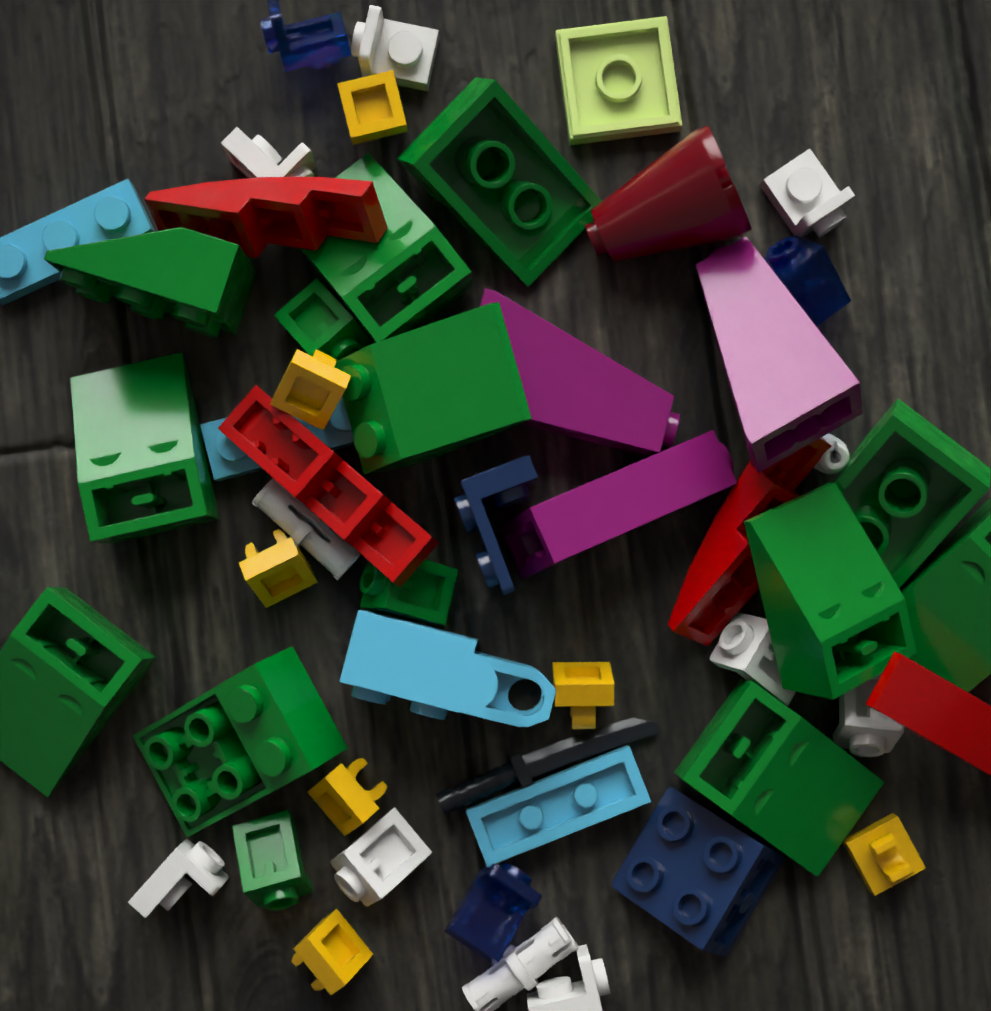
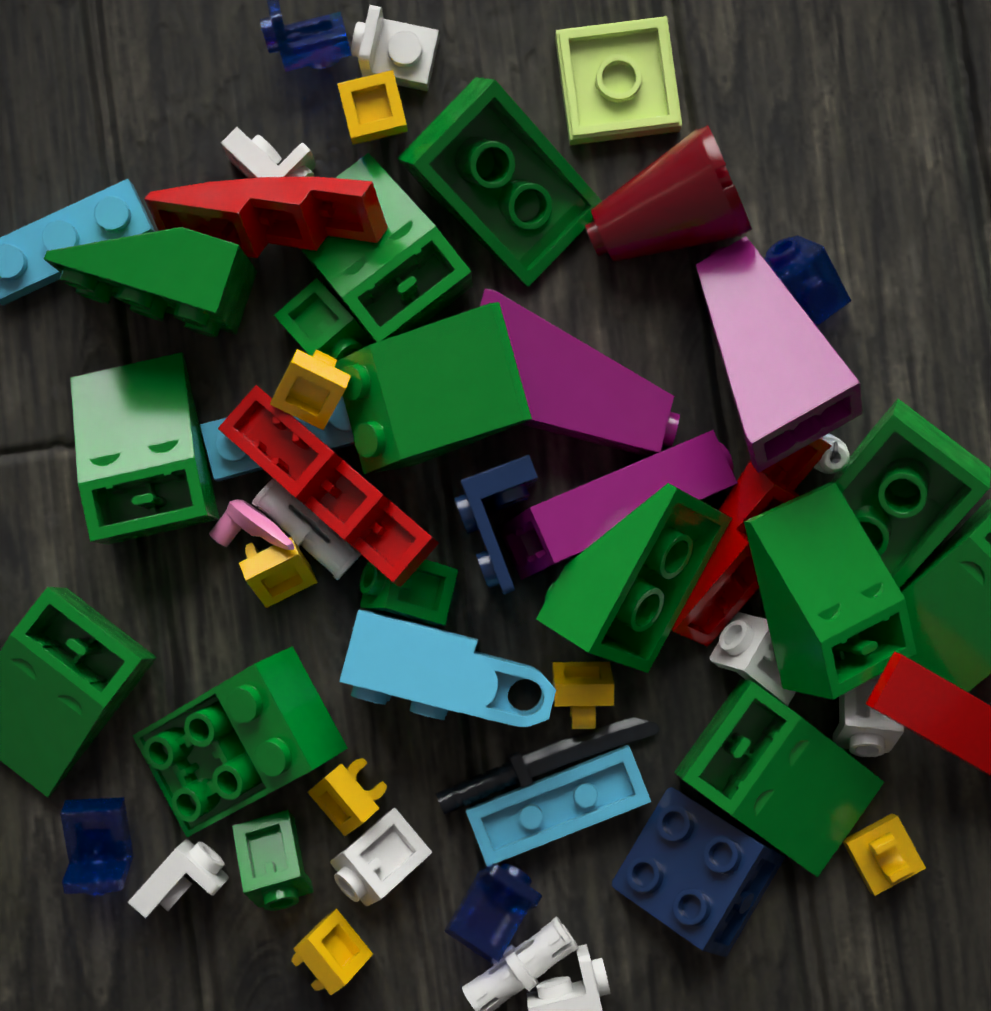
(96, 845): none -> clear blue bracket
(245, 516): none -> bright pink bar
(635, 579): none -> green slope
(807, 196): white bracket -> none

